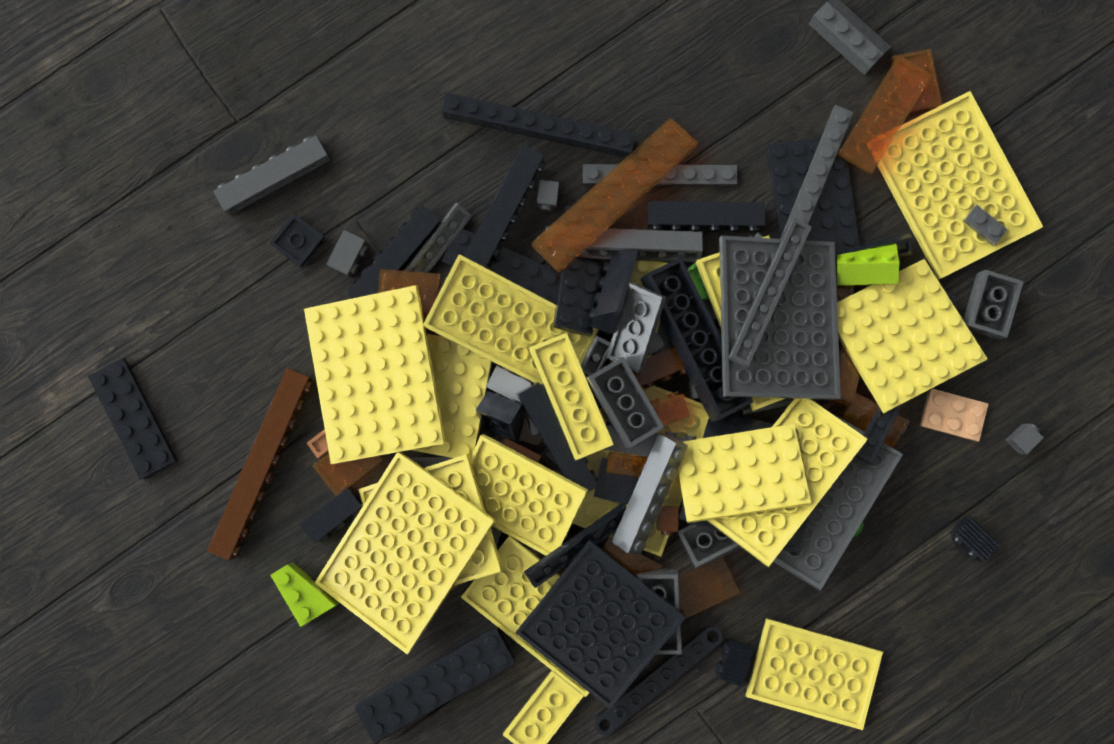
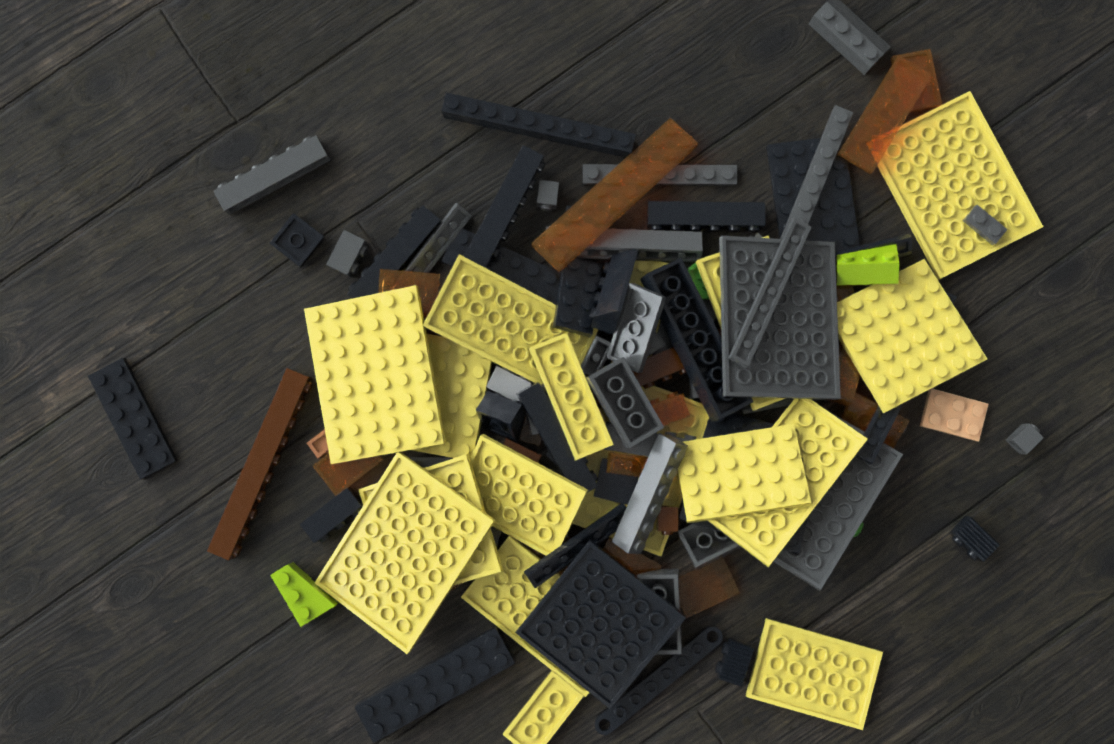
(992, 304): dark grey brick -> none

